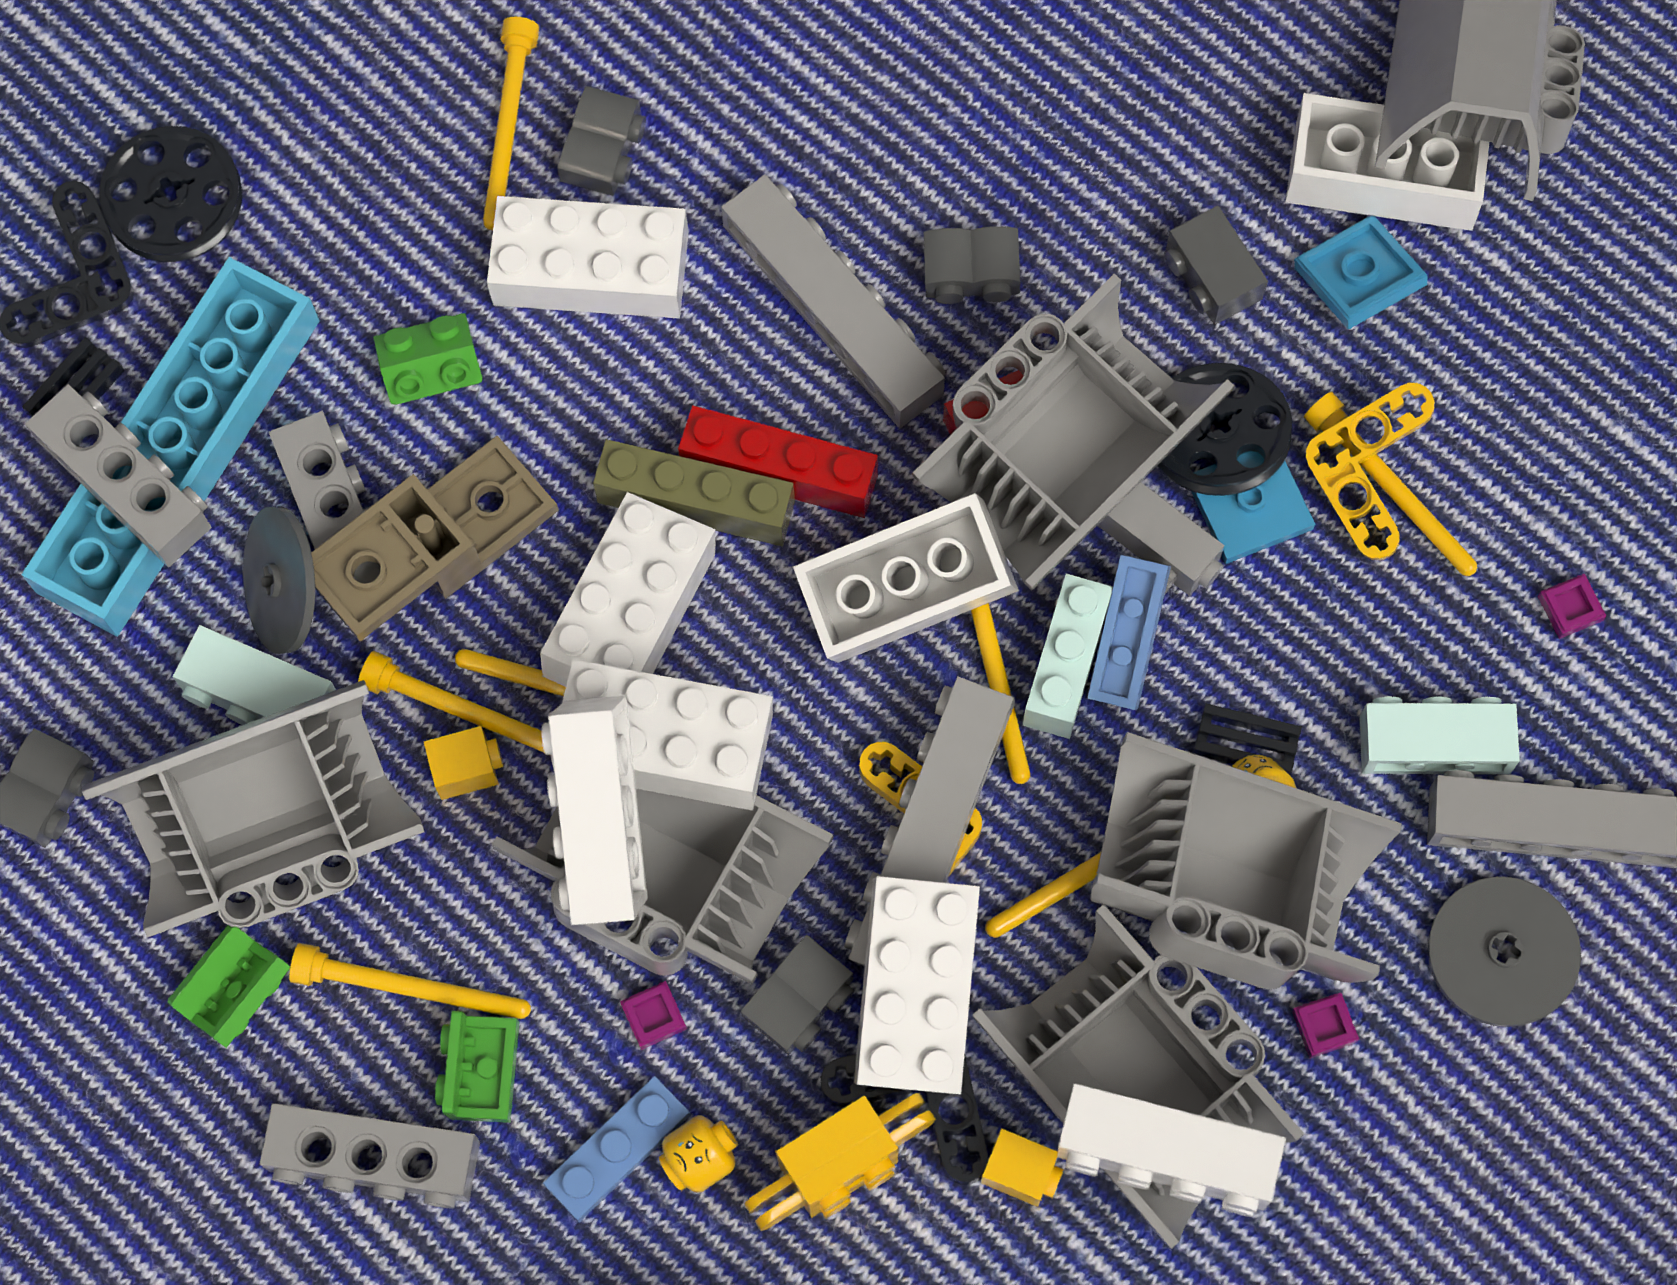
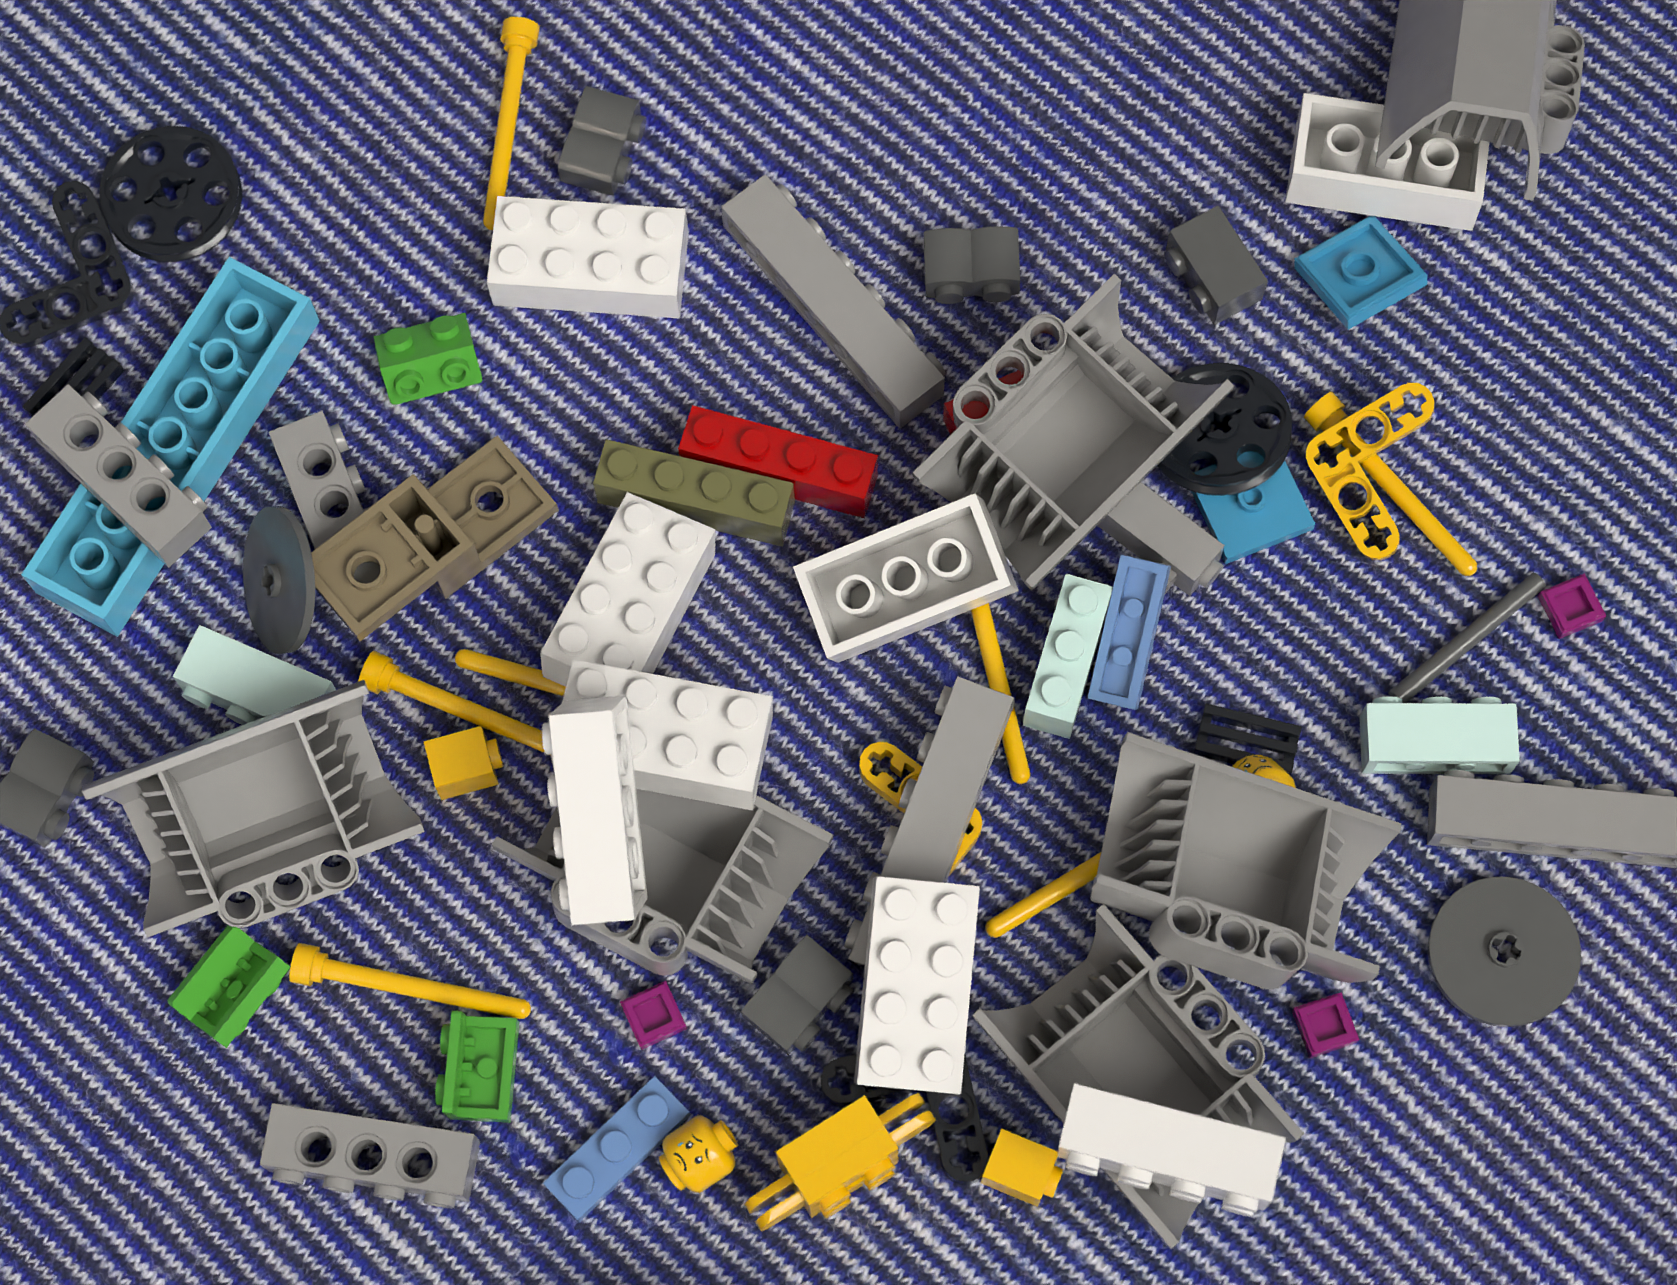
(1468, 638): none -> dark grey bar

